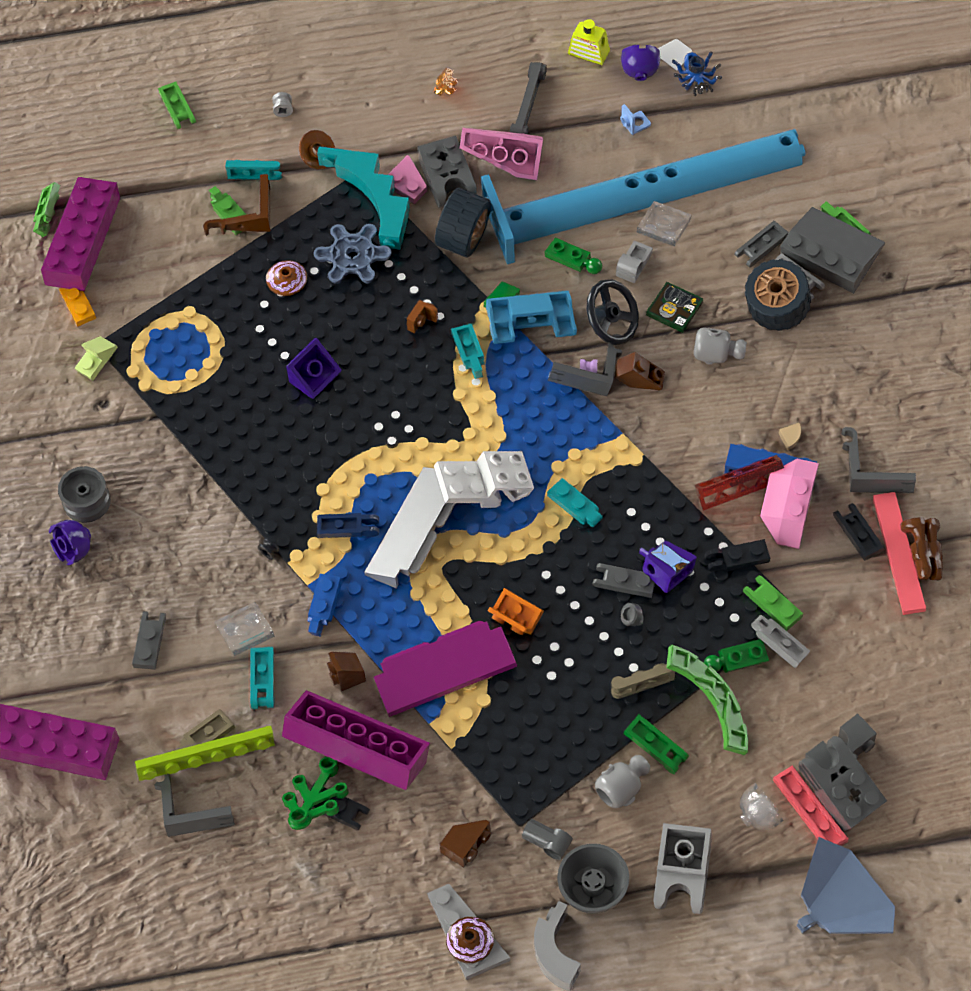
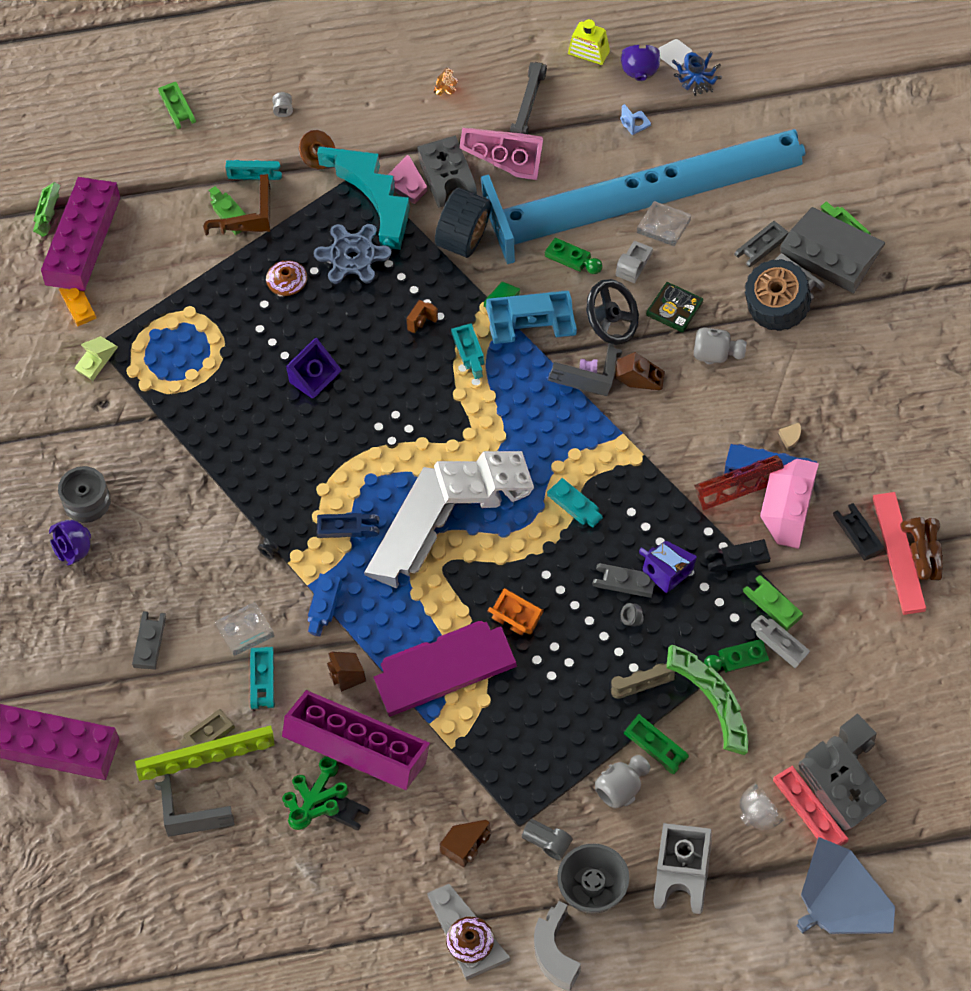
(873, 481): dark grey hinge -> none

